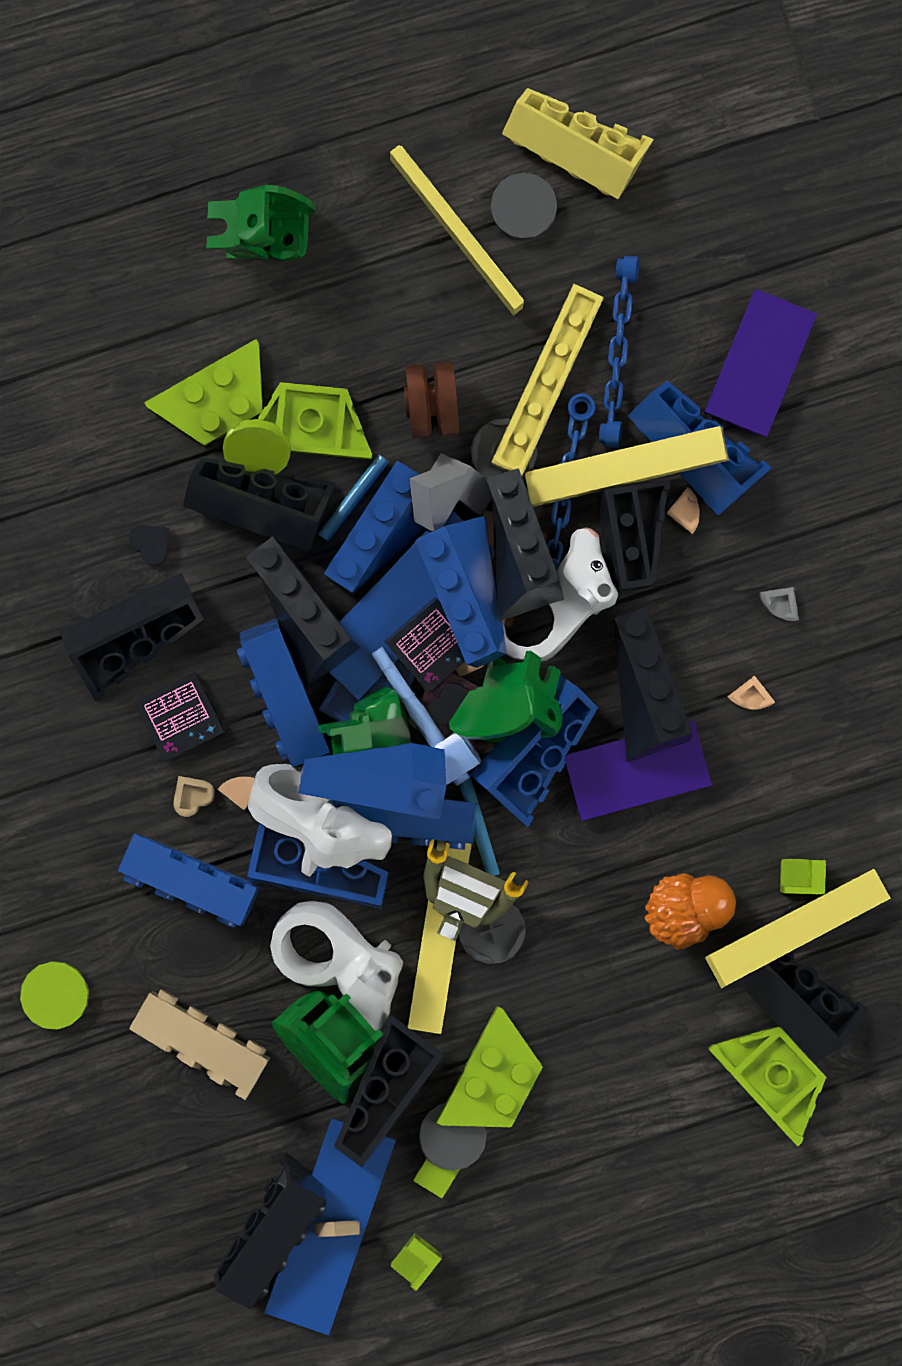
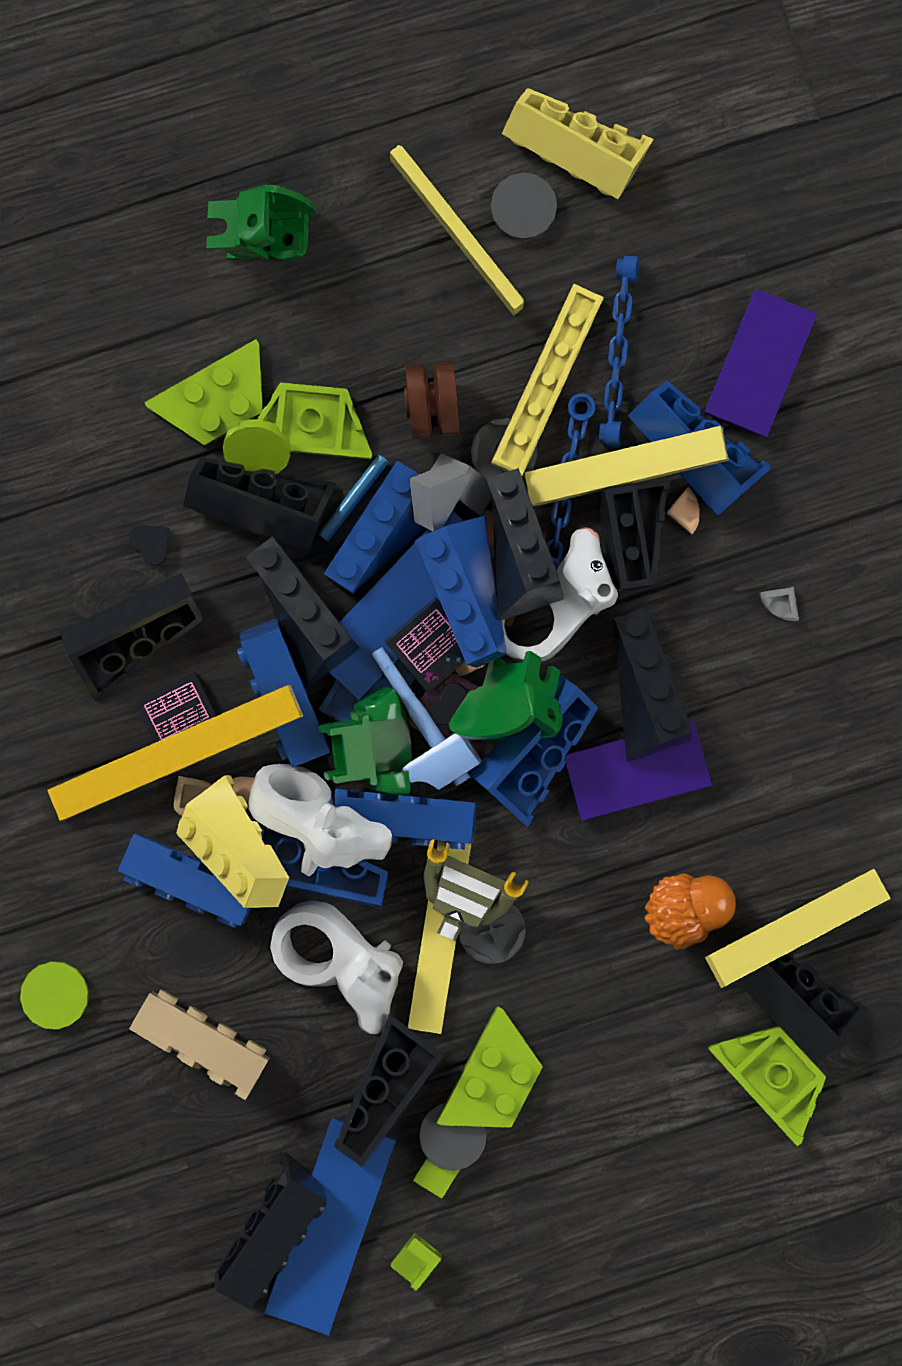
(175, 752): none -> yellow tile
(232, 846): none -> light yellow wedge
(329, 1042): green piece -> none
(337, 1228): tan tile -> none
(390, 778): blue wedge -> none
(481, 834): dark azure bar -> none
(751, 696): light nougat tile -> none
(802, 876): lime panel -> none

